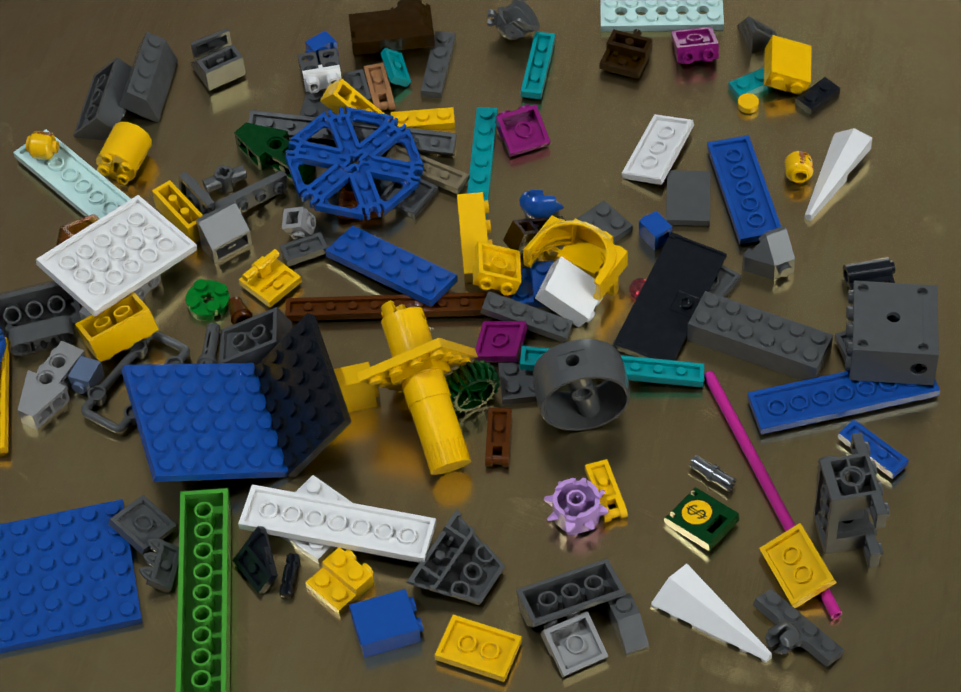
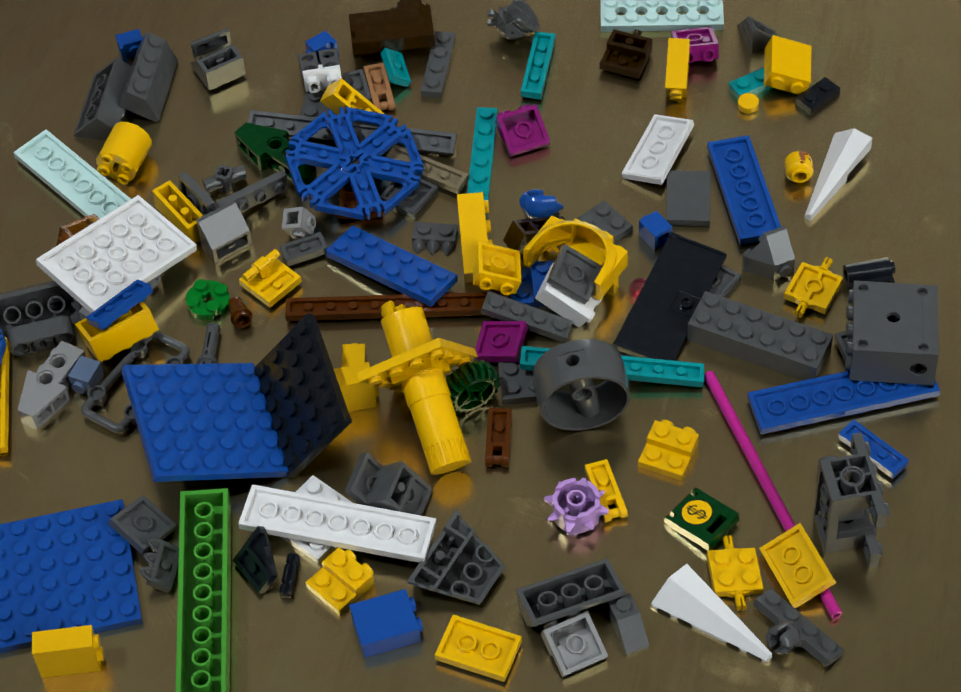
(42, 145): yellow head -> none
(67, 651): none -> yellow brick
(119, 304): none -> blue plate
(128, 43): none -> blue brick
(254, 337): dark grey slope -> none
(353, 354): none -> yellow brick
(388, 486): none -> dark grey bracket
(426, 119): yellow plate -> none
(434, 236): none -> dark grey plate
(574, 274): none -> dark grey plate
(669, 449): none -> yellow plate
(677, 68): none -> yellow brick
(713, 473): dark grey pin -> none
(734, 572): none -> yellow plate
(813, 287): none -> yellow plate

